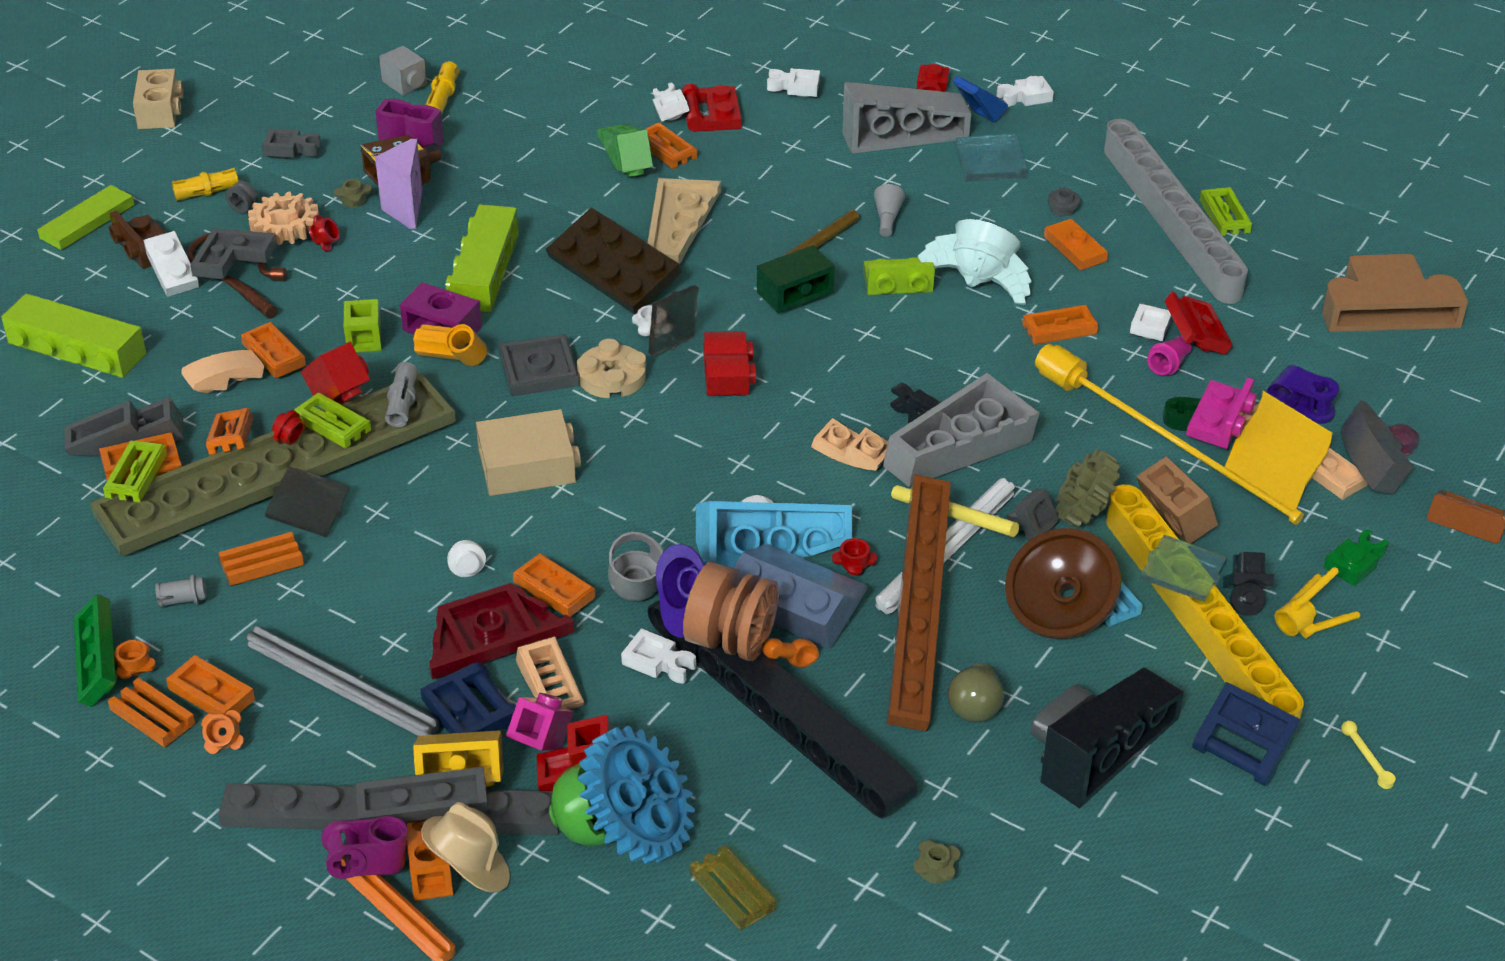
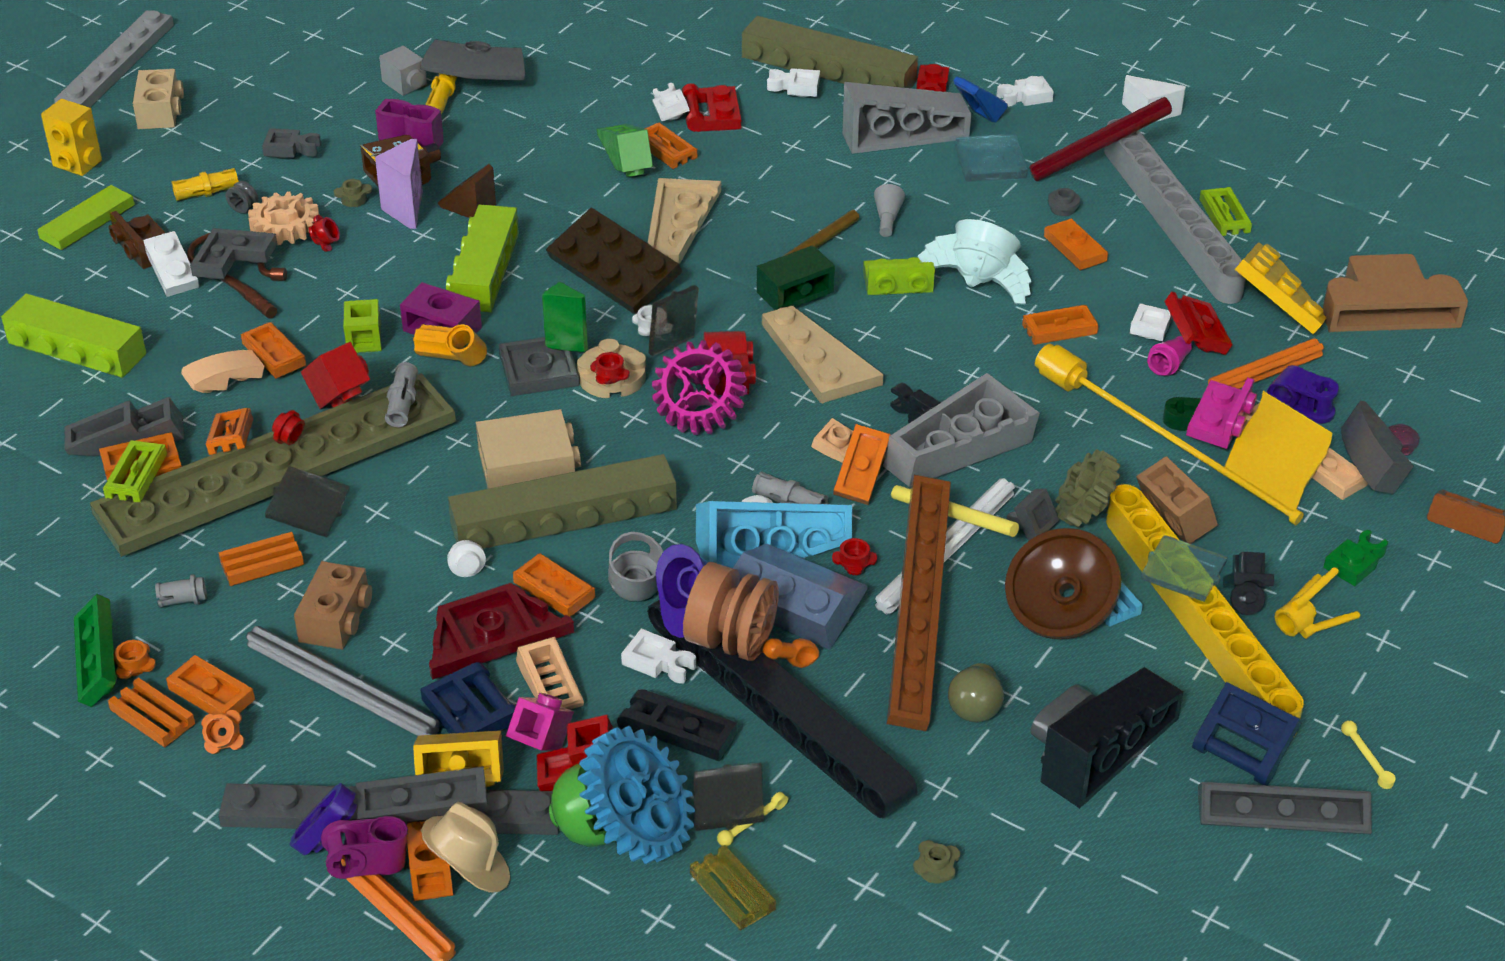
(71, 137): none -> yellow brick
(117, 58): none -> light grey plate
(328, 424): lime tile -> none
(332, 605): none -> medium nougat brick
(334, 807): none -> dark purple plate
(471, 192): none -> reddish brown slope
(474, 60): none -> dark grey panel
(564, 502): none -> olive brick
(565, 318): none -> green slope
(609, 368): none -> red plate
(678, 724): none -> black plate
(715, 364): none -> dark pink gear
(728, 796): none -> clear smoke piece
(777, 802): none -> light yellow hinge
(785, 491): none -> light grey pin
(818, 357): none -> tan wing
(833, 55): none -> olive brick
(861, 464): none -> orange plate
(1100, 139): none -> dark red axle
(1141, 92): none -> white slope
(1271, 364): none -> orange axle
(1277, 282): none -> yellow plate
(1285, 808): none -> dark grey slope

